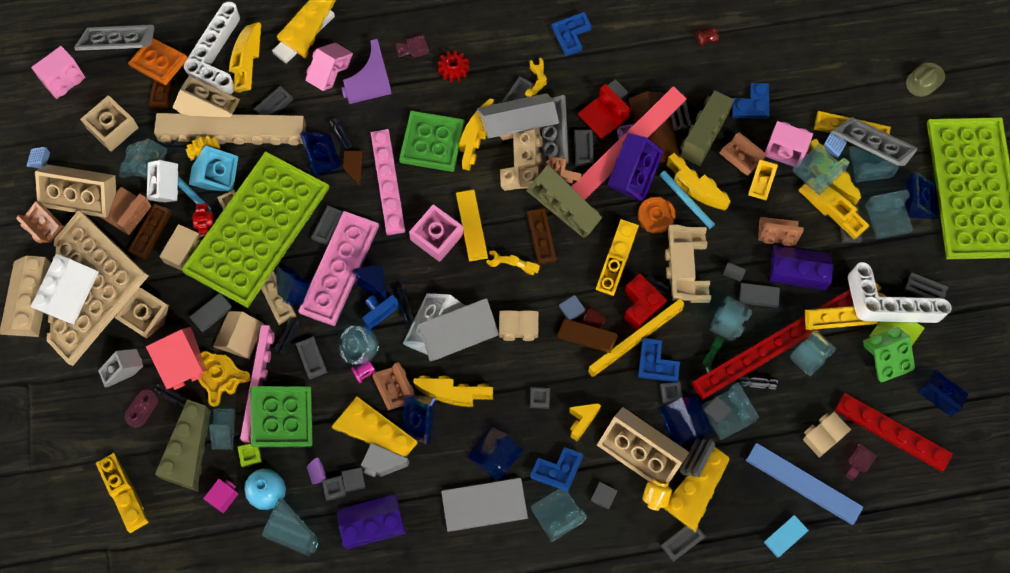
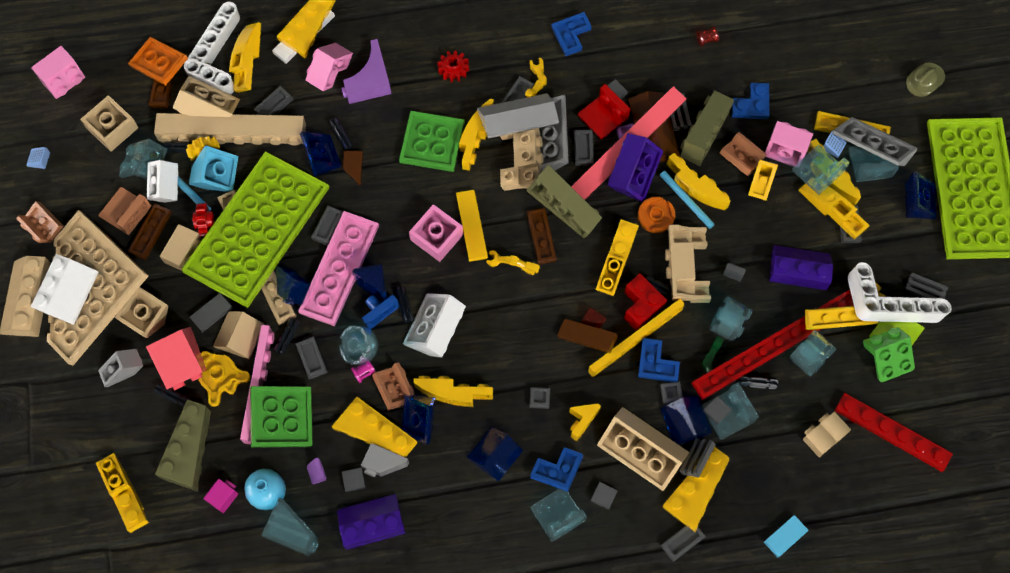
(75, 190): tan slope -> none
(116, 37): light grey slope -> none
(142, 408): clear pink plate -> none
(222, 429): clear light blue slope -> none
(249, 455): lime plate -> none
(334, 488): dark grey tile -> none
(387, 182): bright pink plate -> none
(415, 46): clear pink plate -> none
(458, 329): light grey tile -> none
(484, 504): light grey tile -> none
(518, 325): tan brick -> none
(558, 165): nougat bracket -> none
(572, 308): sand blue tile -> none
(657, 494): yellow head -> none
(759, 295): dark grey tile -> none
(779, 231): nougat bracket -> none
(804, 484): medium blue tile -> none
(860, 460): clear pink plate -> none
(889, 214): clear light blue bracket -> none
(944, 393): clear blue slope -> none

